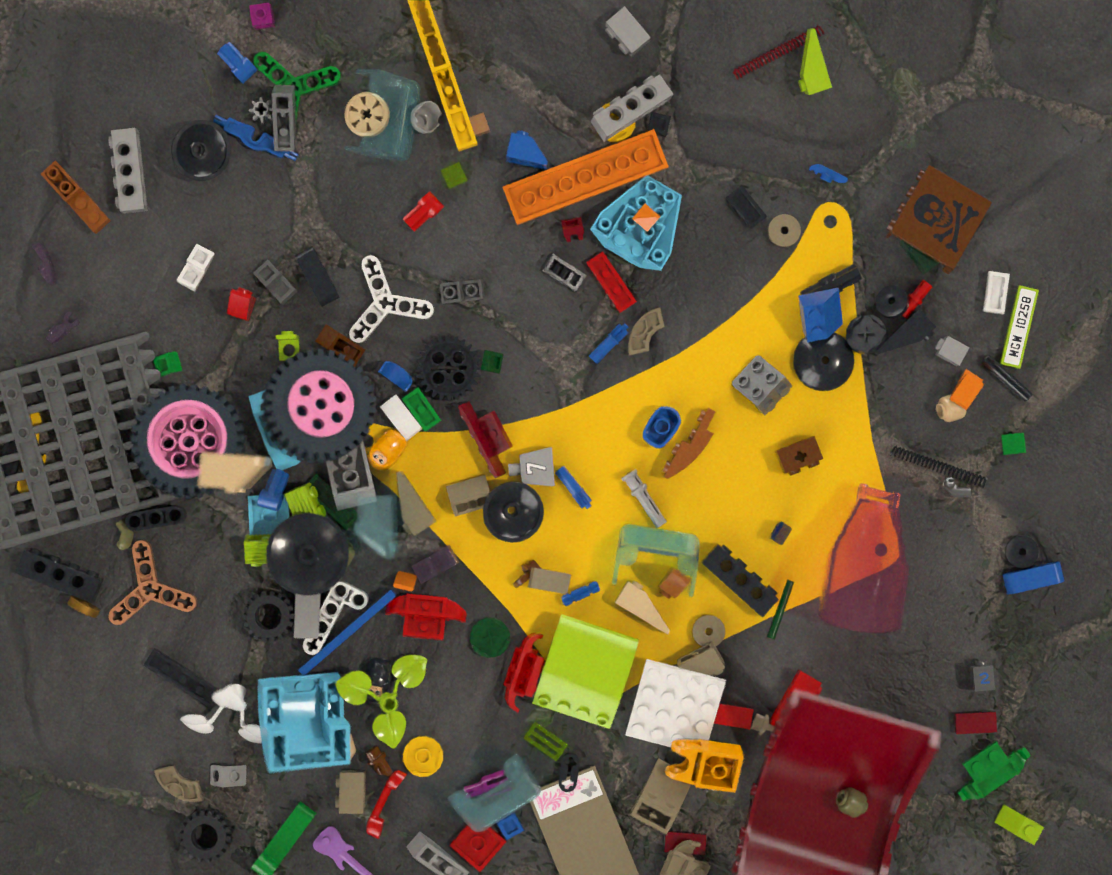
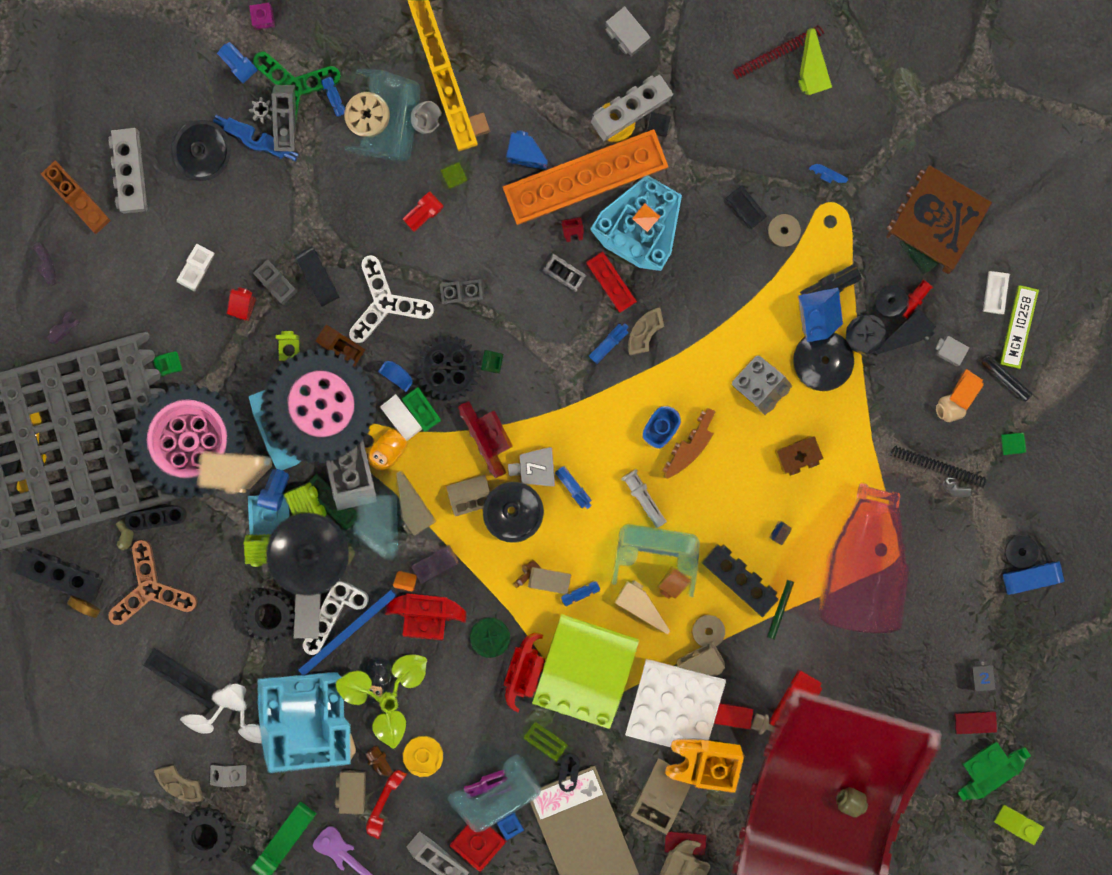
(333, 96): none -> blue axle

